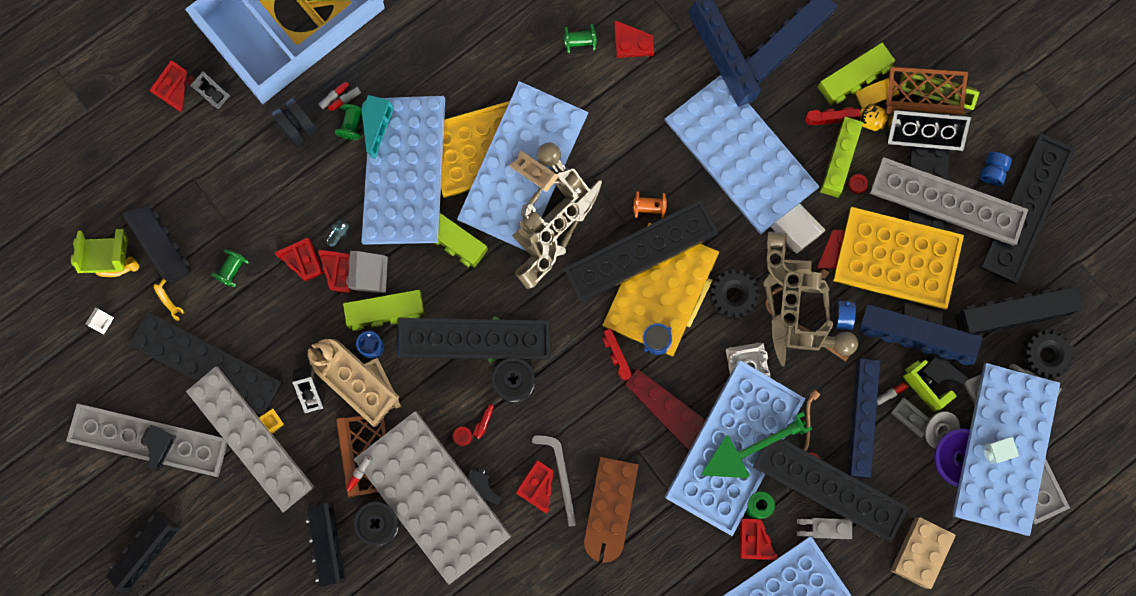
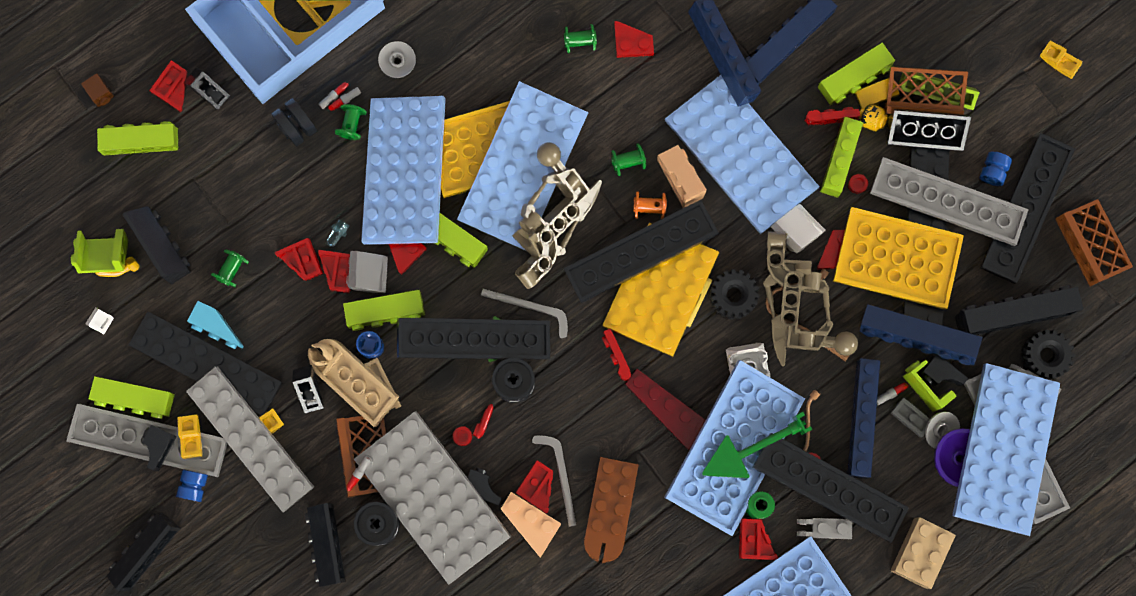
(97, 90): none -> reddish brown brick
(131, 396): none -> lime brick
(137, 139): none -> lime brick
(166, 301): yellow piece -> none
(190, 436): none -> yellow slope
(191, 485): none -> blue wheel
(209, 319): none -> medium azure slope
(376, 116): teal slope -> none
(395, 51): none -> light grey dish
(406, 254): none -> red wing
(531, 522): none -> light nougat wedge
(534, 171): tan plate -> none
(563, 327): none -> light grey piece
(628, 159): none -> green hose
(657, 339): pearl dark grey piece -> none
(681, 176): none -> light nougat wedge
(844, 315): blue piece -> none
(1000, 450): light aqua brick -> none
(1060, 60): none -> yellow slope
(1082, 248): none -> dark orange fence

